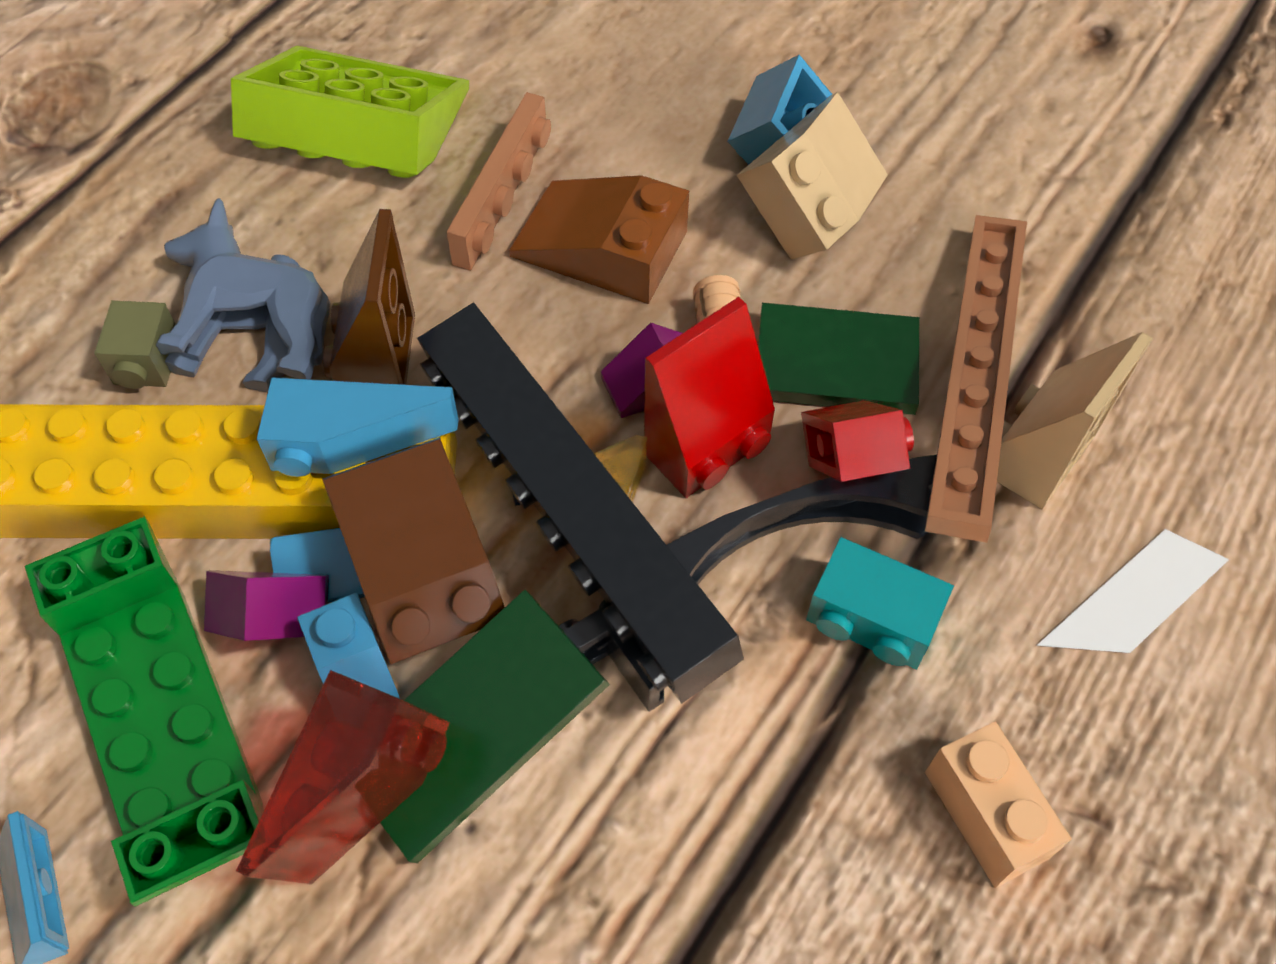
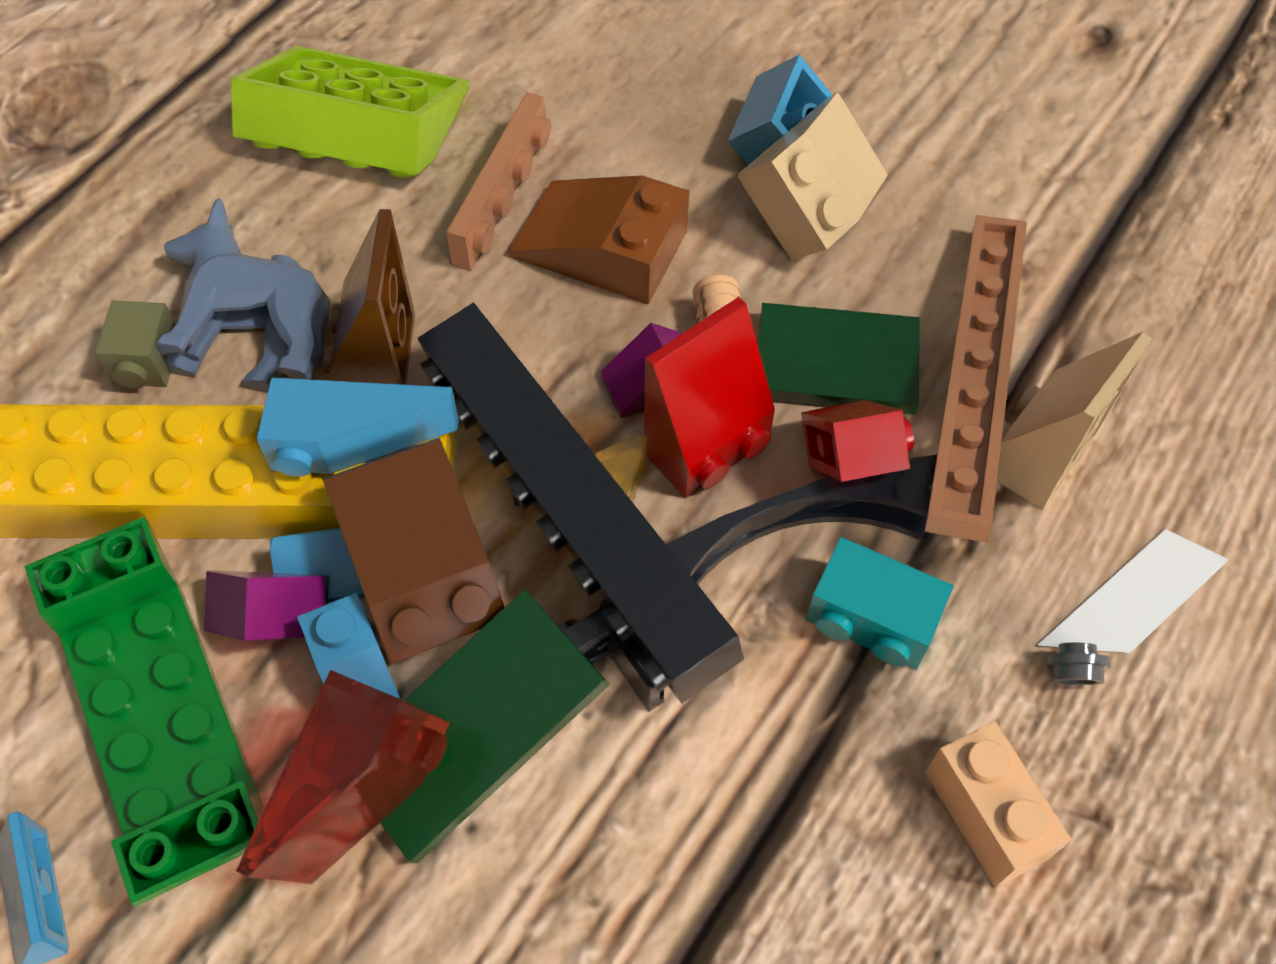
(1078, 664): none -> dark grey plate

